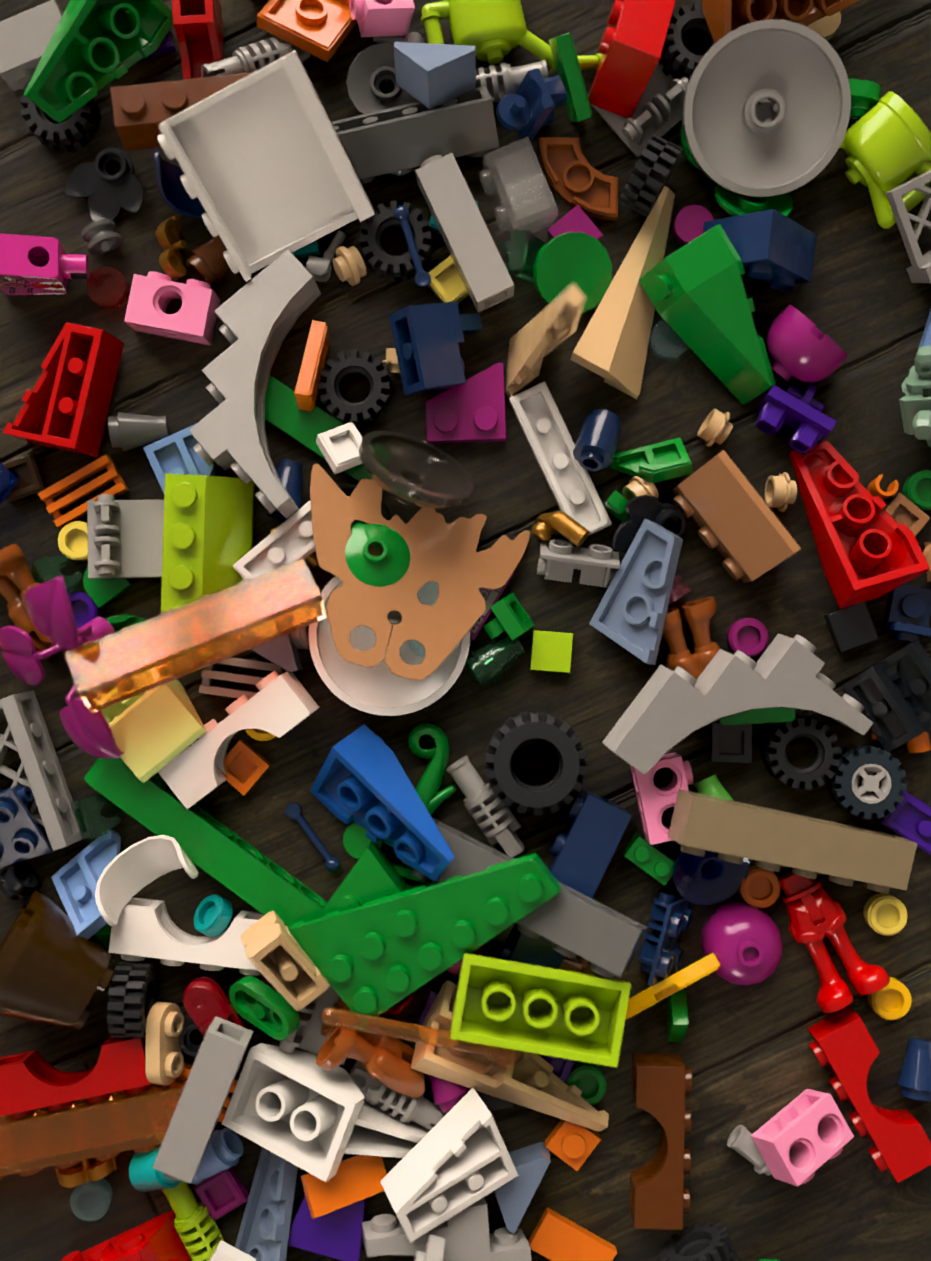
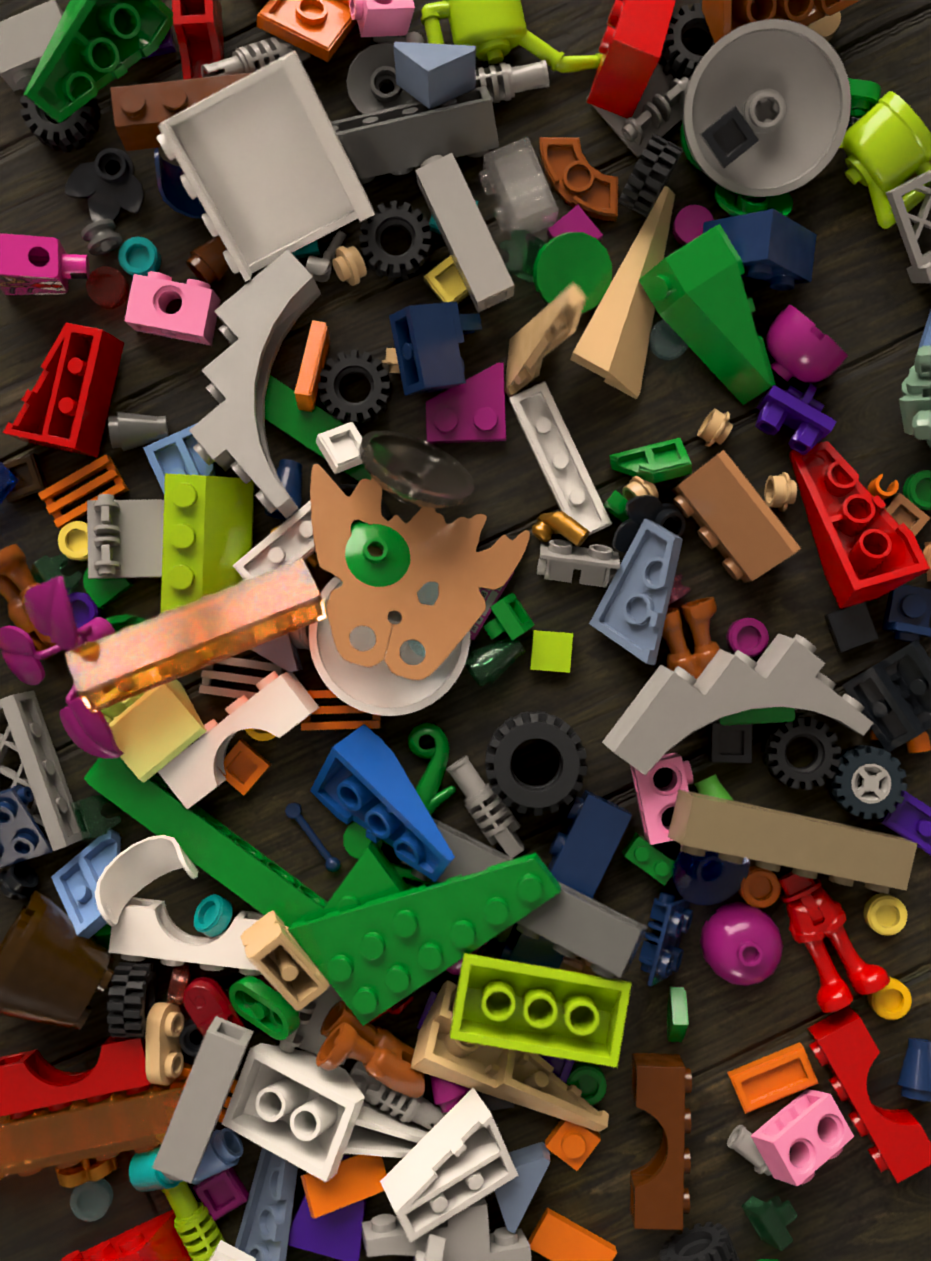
(139, 256): none -> teal tile
(170, 241): pearl gold piece -> none
(179, 981): none -> clear red tile
(307, 724): none -> orange tile
(422, 278): dark blue hinge -> none
(501, 1057): clear orange piece -> none
(531, 104): dark blue hips -> none
(571, 76): green tile -> none
(597, 440): dark blue brick -> none
(672, 984): yellow tile -> none
(729, 137): none -> black plate
(770, 1220): none -> clear green tile
(772, 1077): none -> orange tile

